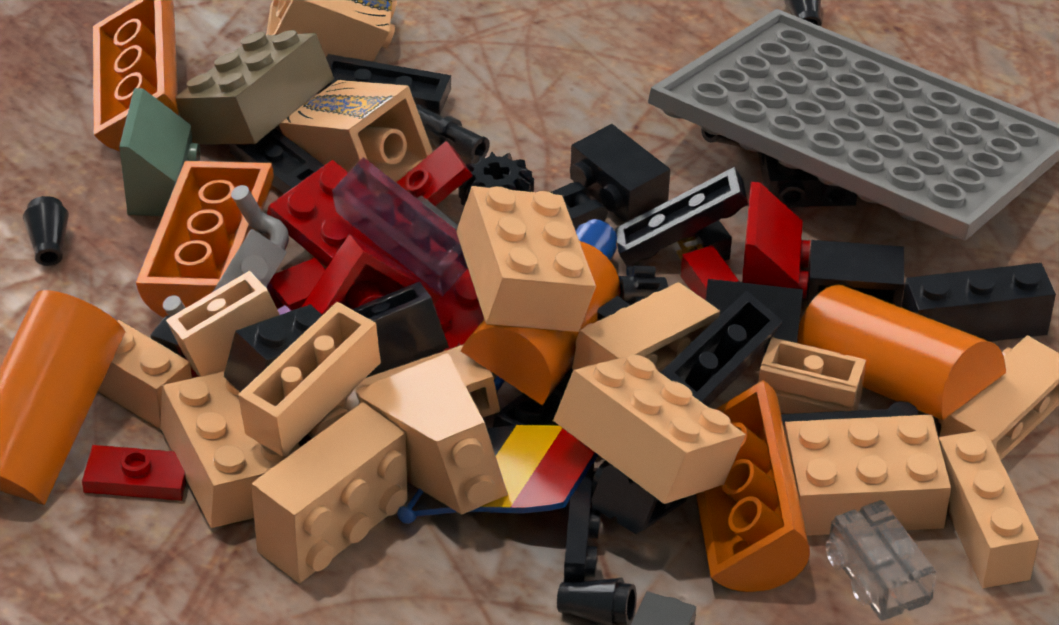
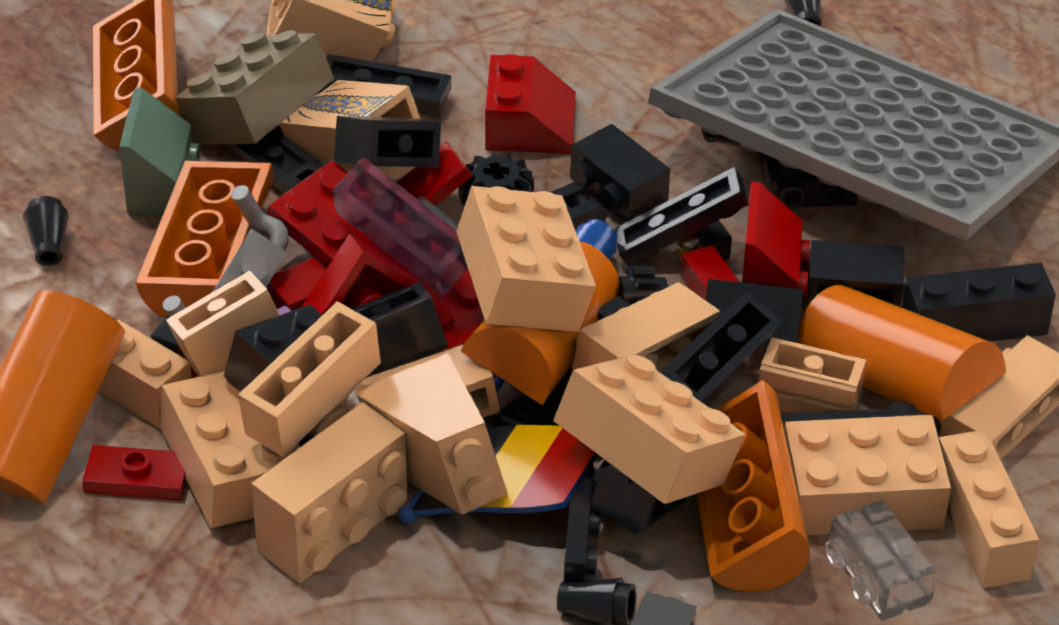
(387, 141): none -> black brick
(451, 130): black pin -> none
(527, 107): none -> red slope

